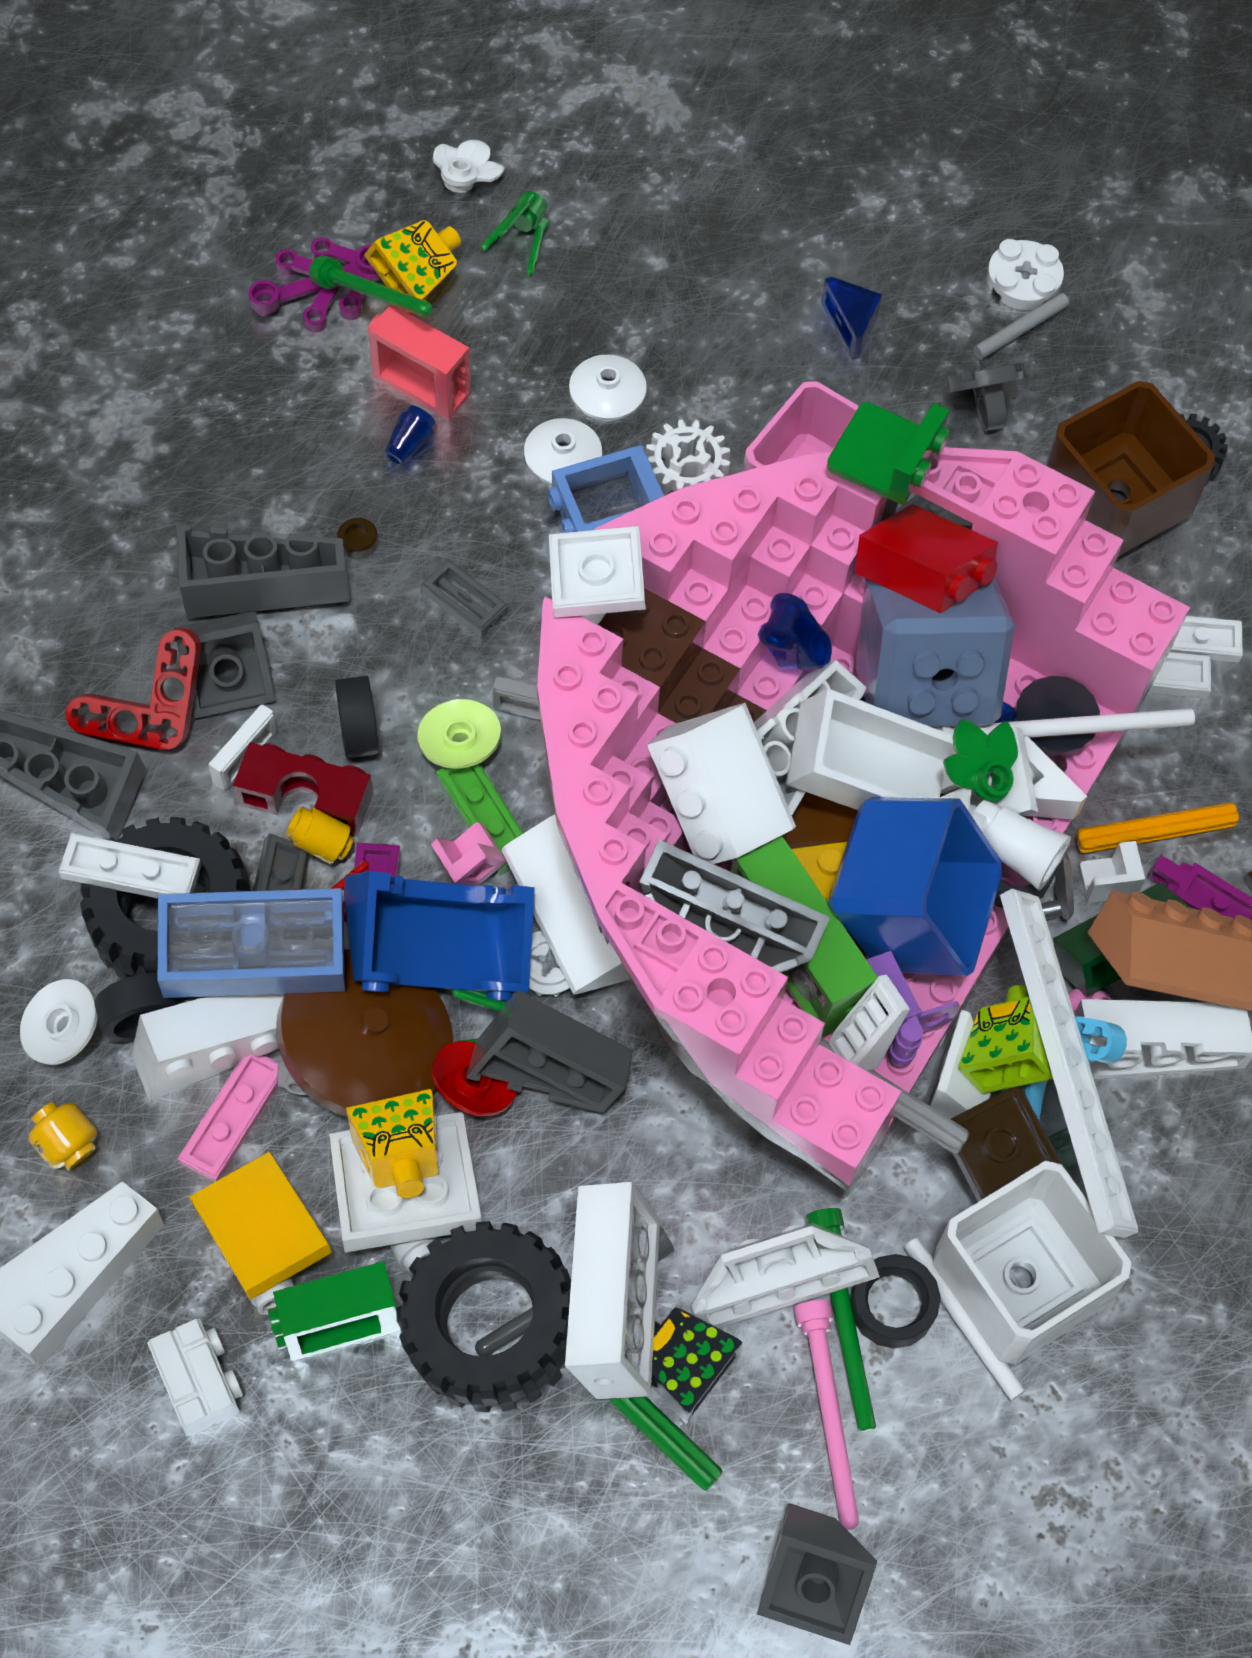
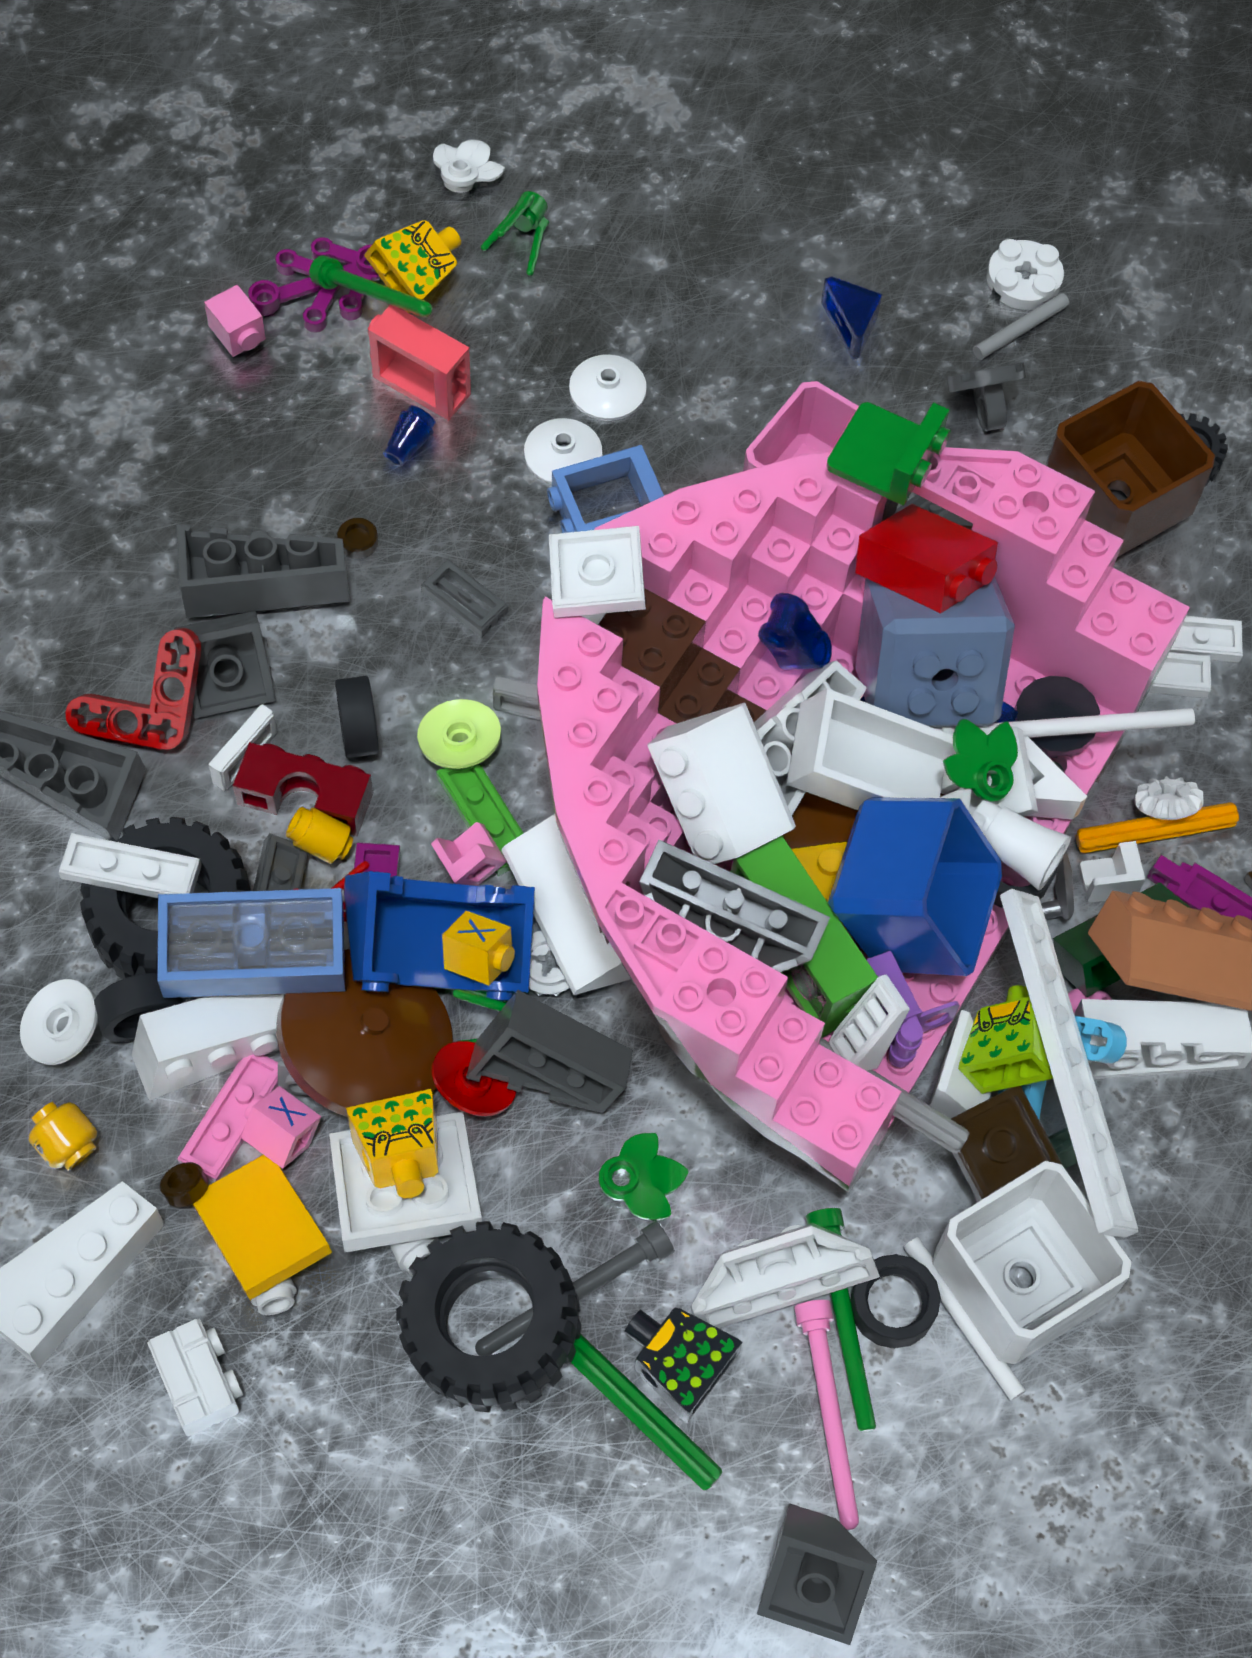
(183, 1184): none -> dark brown tile
(235, 320): none -> bright pink brick
(279, 1126): none -> bright pink brick
(334, 1311): green window -> none
(477, 948): none -> yellow brick
(613, 1291): white brick -> none
(649, 1177): none -> green plate
(687, 456): white gear -> none
(1169, 798): none -> white gear

